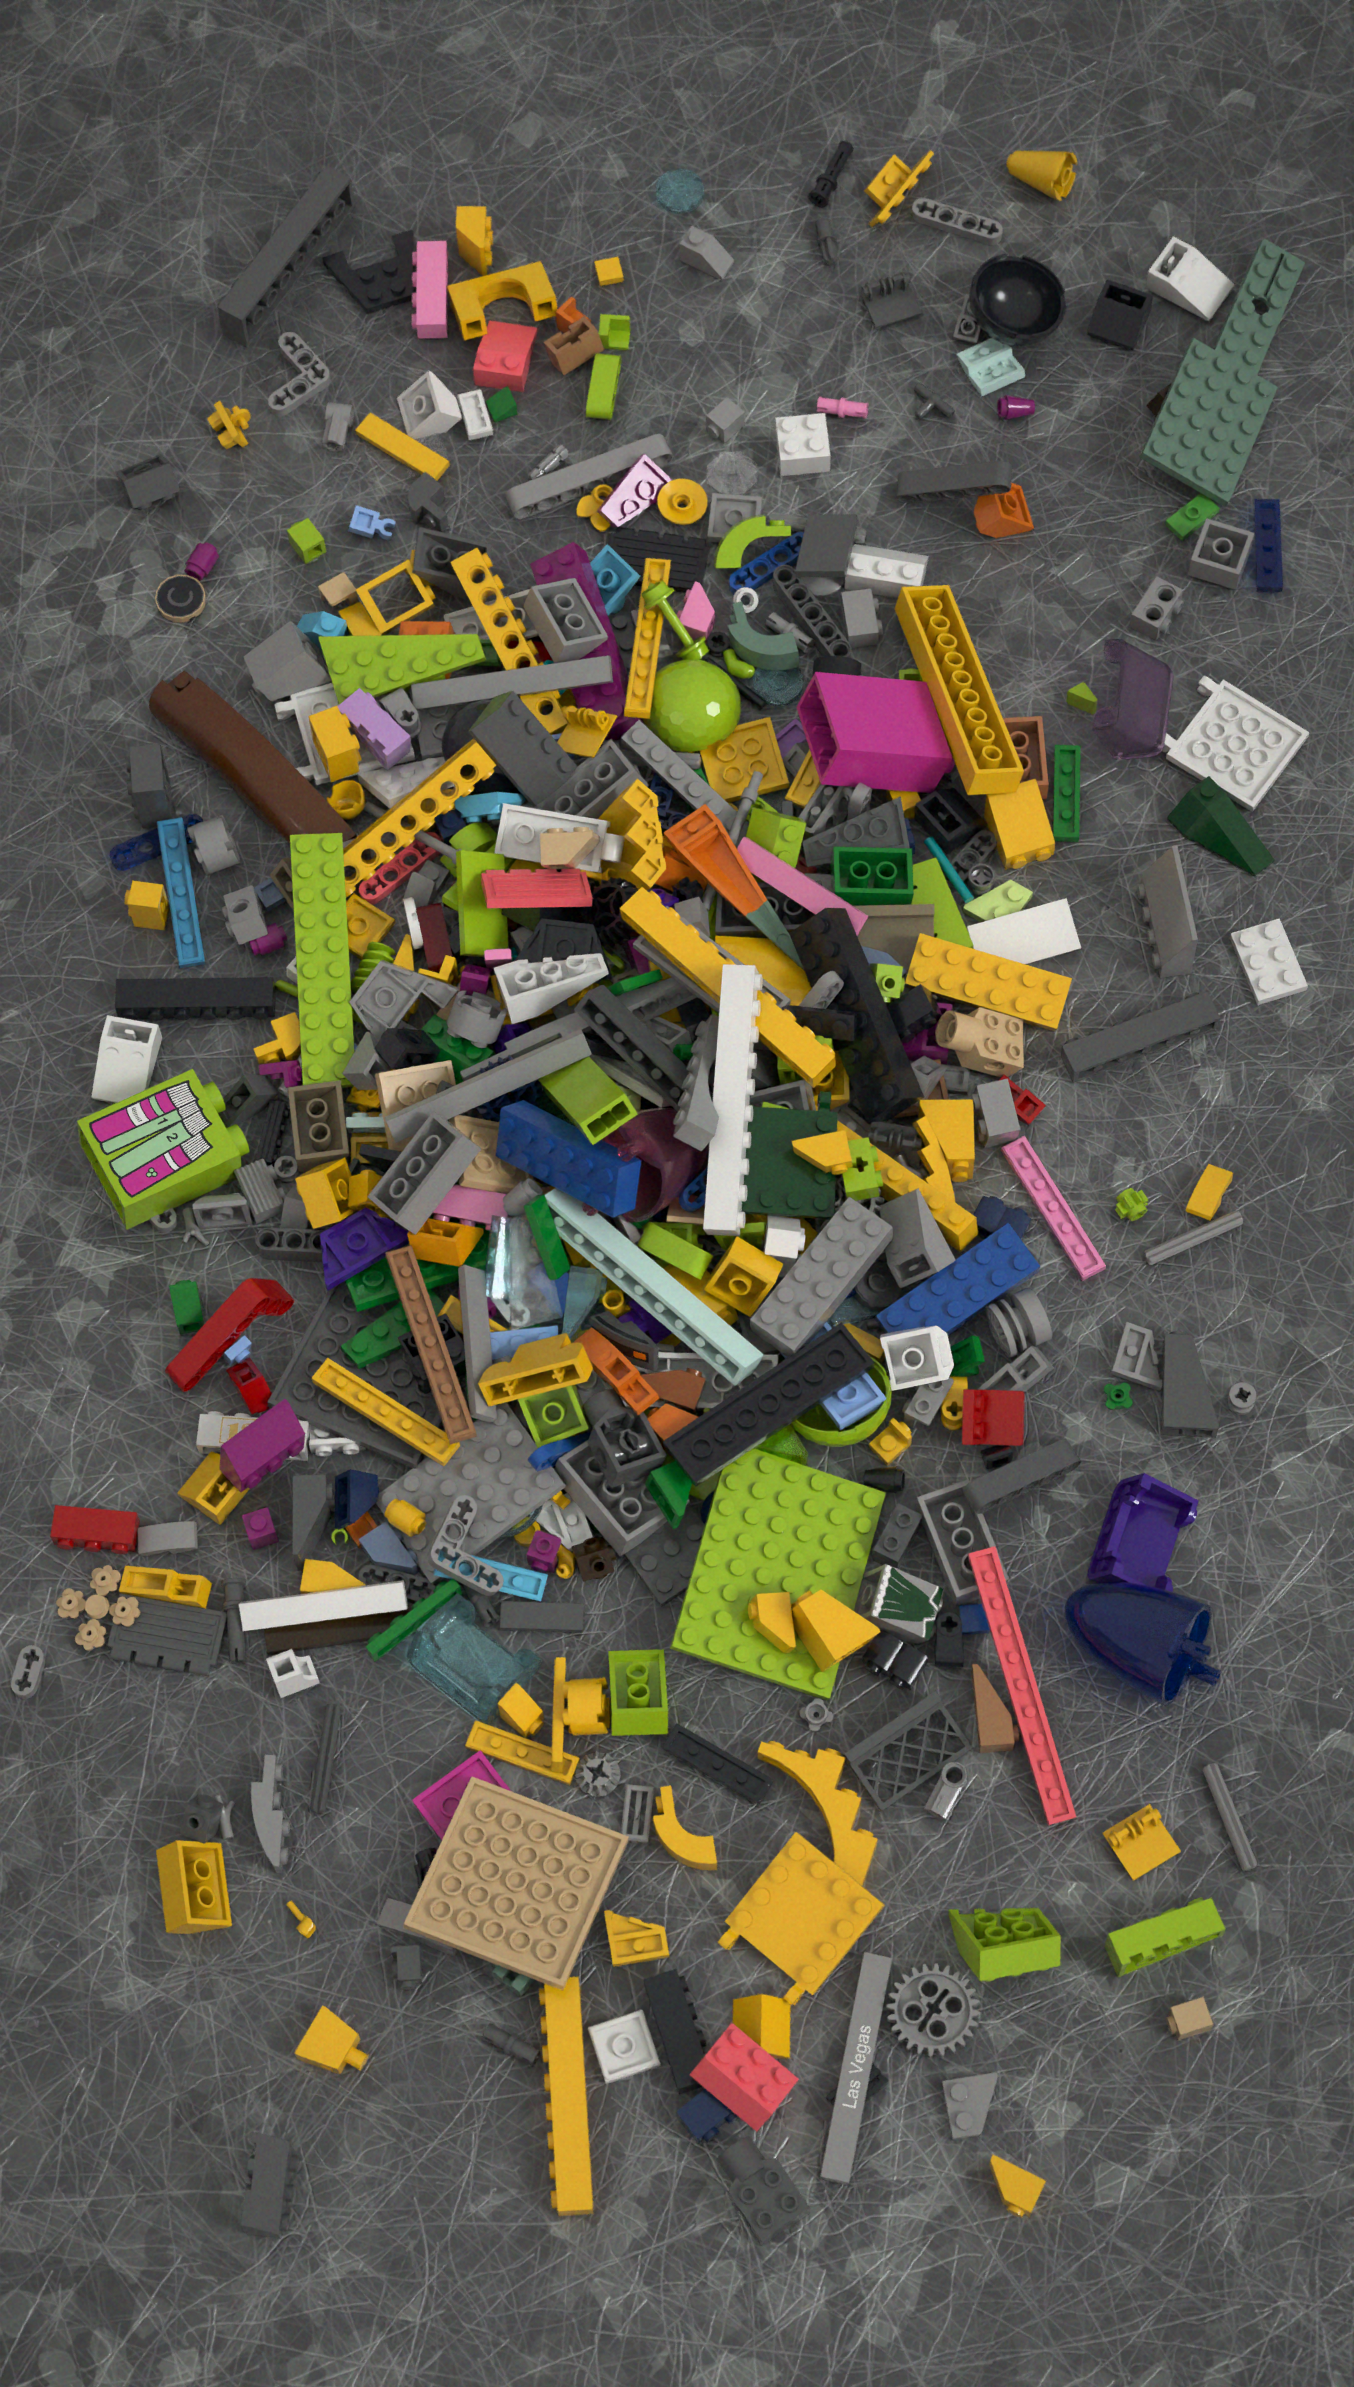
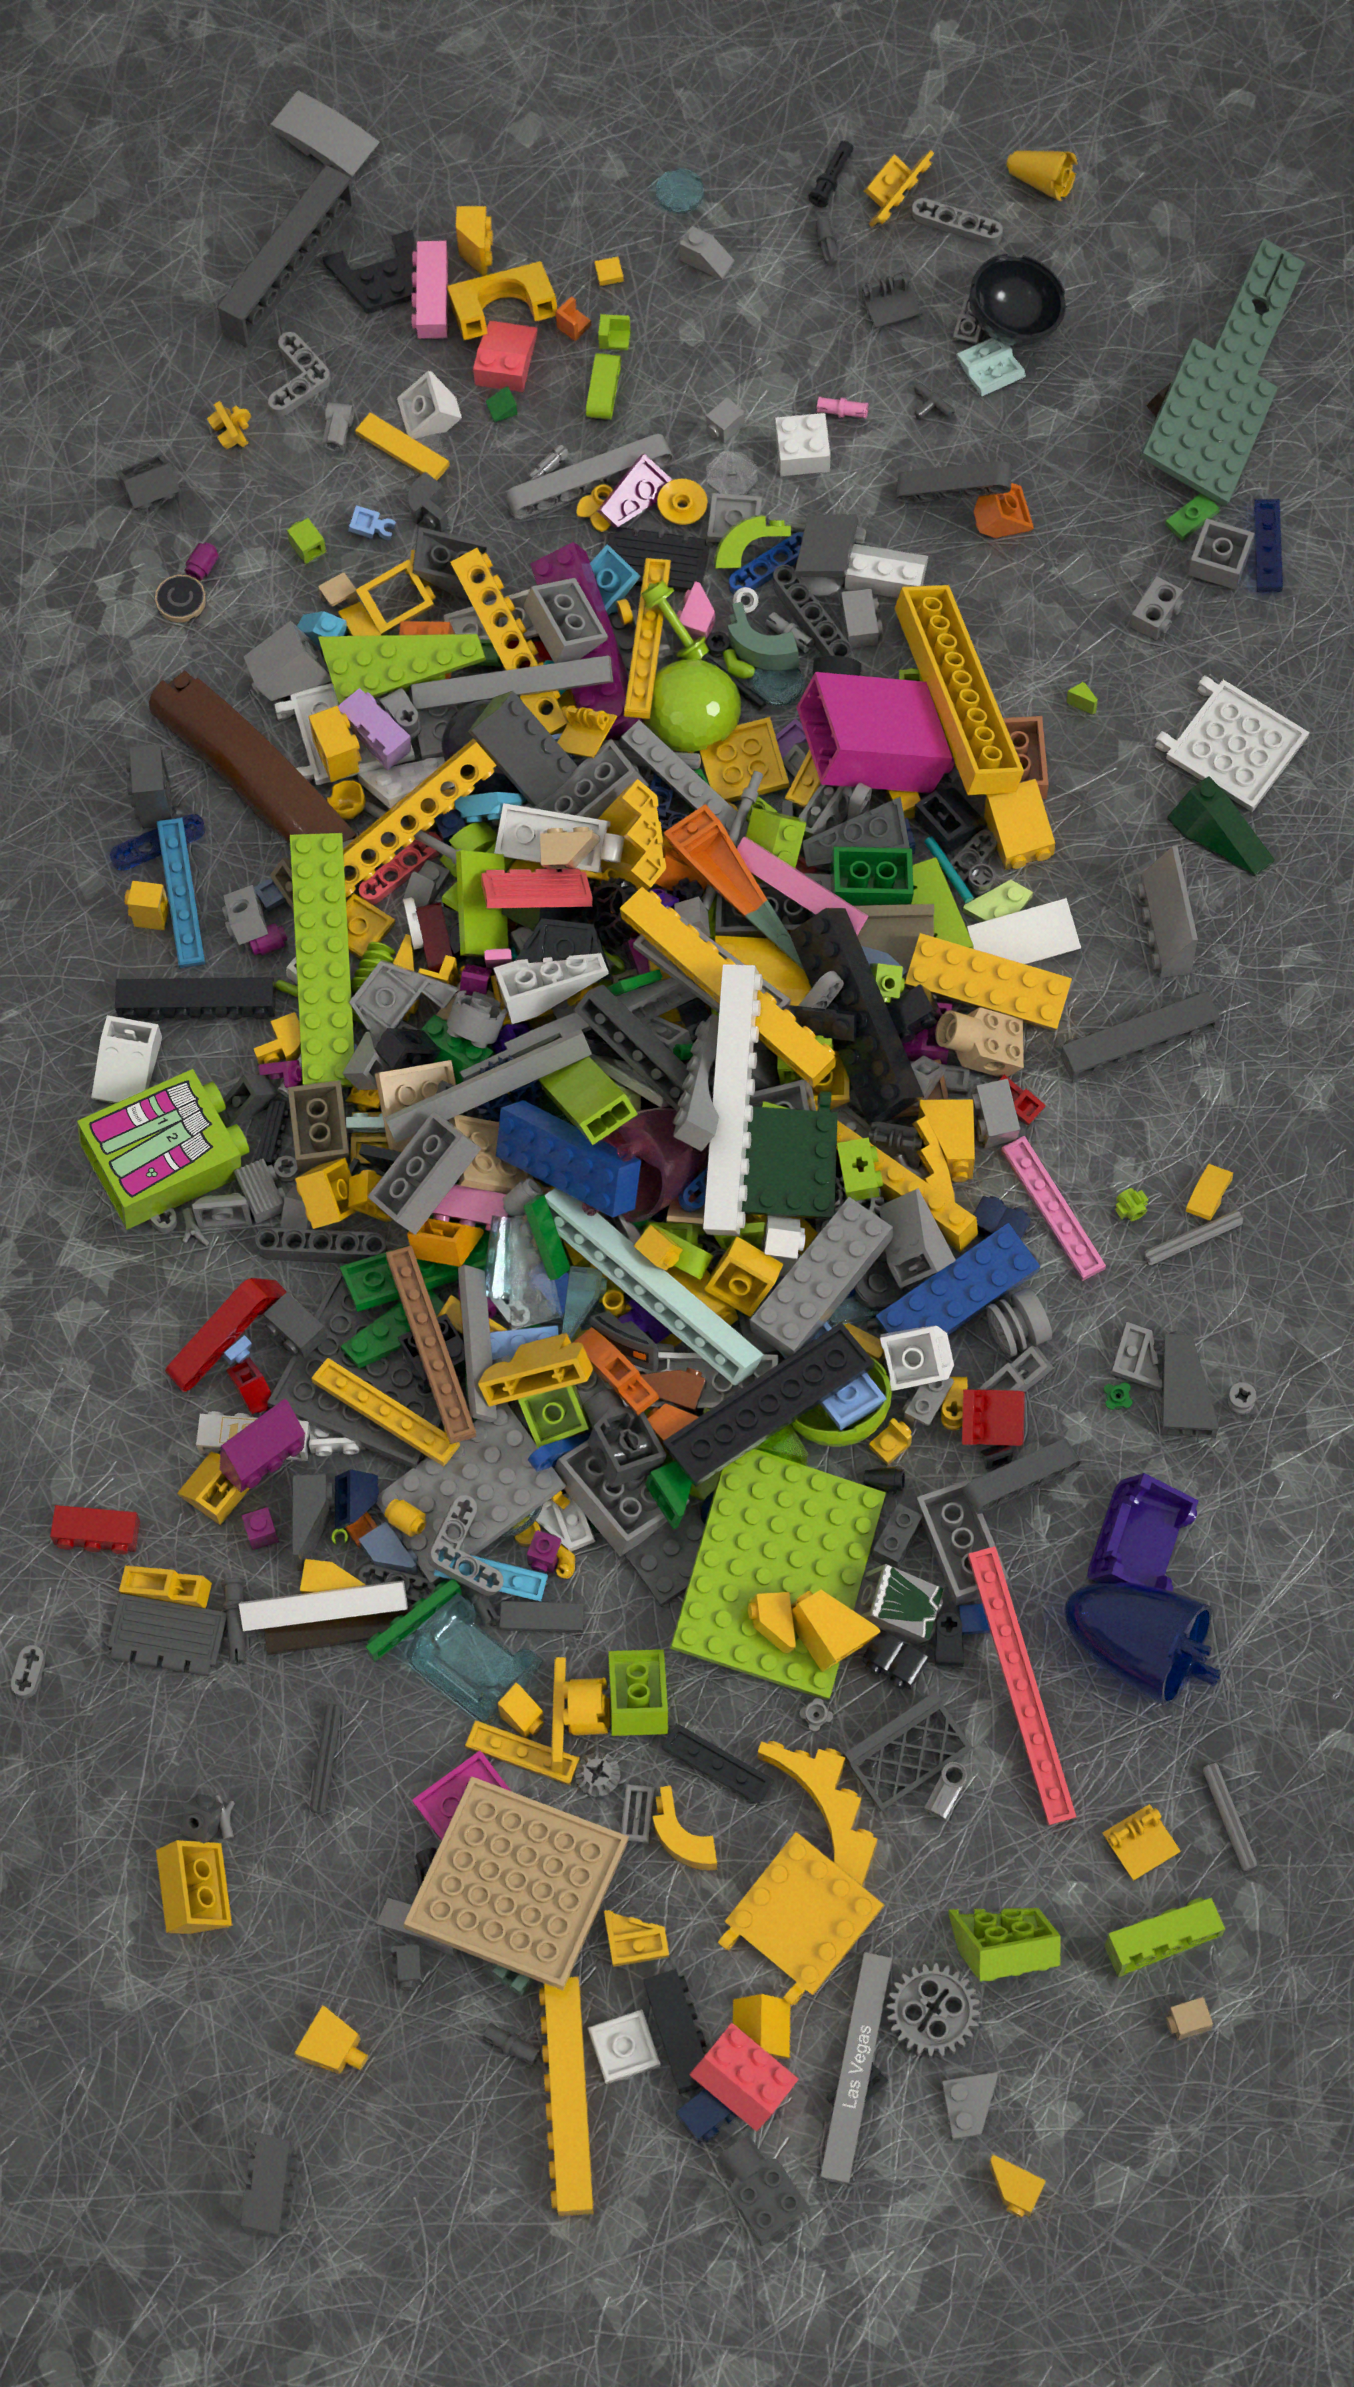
(97, 1607): tan plant -> none
(167, 1537): light grey slope -> none
(187, 1306): green slope -> none
(214, 844): light grey brick -> none
(270, 1823): light grey slope -> none
(292, 1672): white brick -> none
(293, 1326): none -> dark grey brick
(306, 1925): yellow hand -> none
(324, 134): none -> light grey slope
(358, 1244): dark purple wing -> none
(475, 414): white plate -> none
(574, 347): medium nougat brick -> none
(594, 1558): dark brown brick -> none
(624, 611): none -> yellow tile
(658, 1248): none -> yellow brick
(826, 1151): yellow slope -> none
(966, 1357): green slope -> none
(992, 1717): medium nougat slope -> none
(1014, 407): magenta cone -> none
(1066, 793): green plate -> none
(1120, 314): black slope -> none
(1142, 703): clear purple windscreen -> none
(1188, 279): white slope -> none
(1268, 961): white plate -> none

